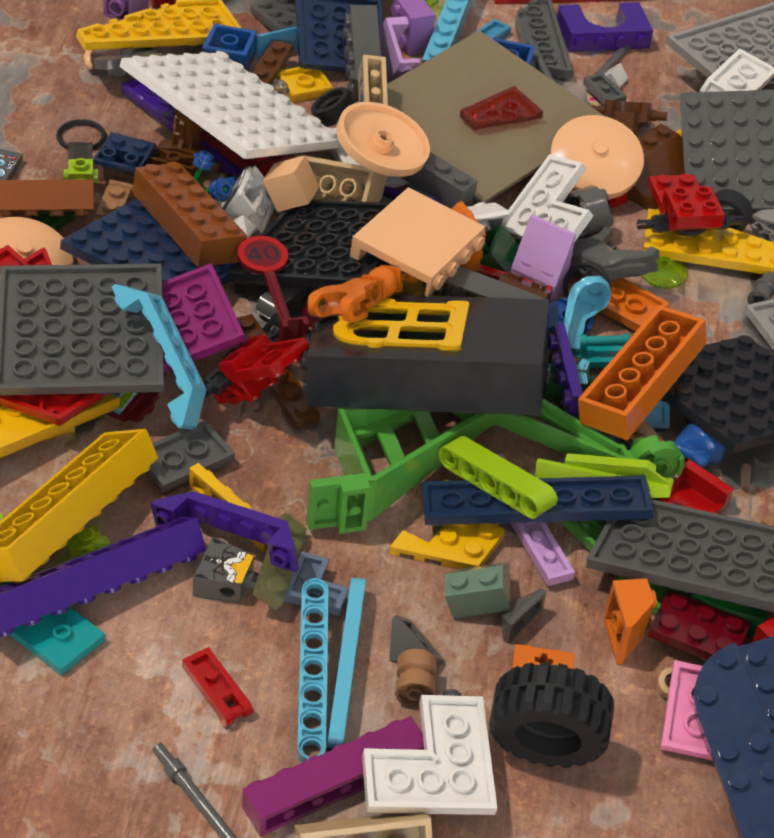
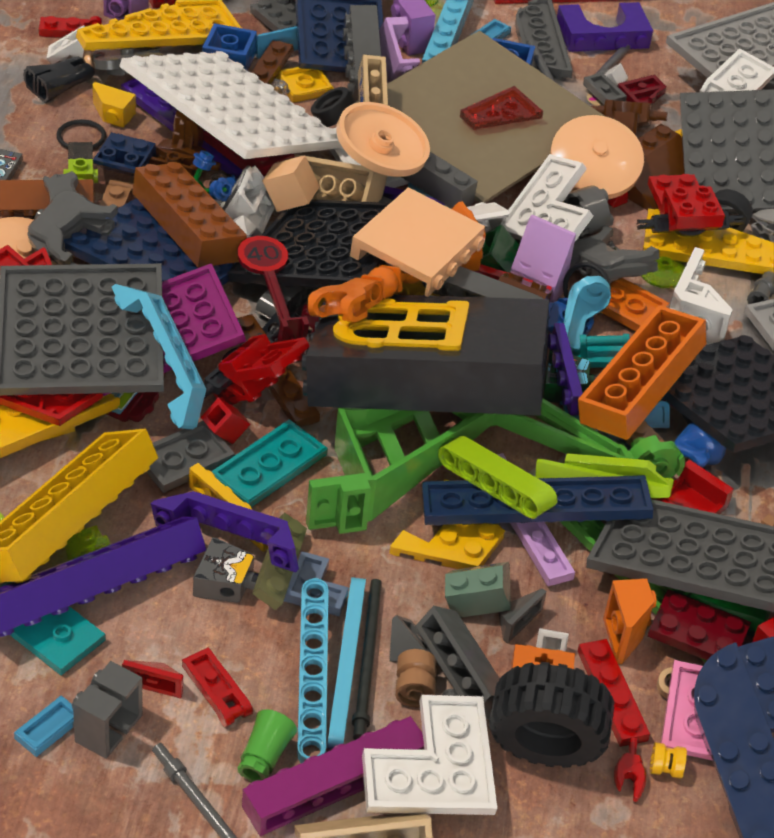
(46, 726): none -> dark azure tile
(53, 79): none -> black piece
(60, 27): none -> red plate
(64, 47): none -> white slope
(67, 215): none -> dark grey animal
(109, 700): none -> dark grey piece
(113, 104): none -> yellow slope
(157, 677): none -> red slope
(225, 420): none -> red brick
(266, 744): none -> bright green plant
(270, 462): none -> teal plate
(361, 719): none -> pearl dark grey bar
(459, 655): none -> dark grey brick
(552, 639): none -> white slope
(602, 664): none -> red plate
(631, 767): none -> red hand
(643, 89): none -> dark red wing
(662, 760): none -> yellow wheel
(701, 299): none -> white bracket

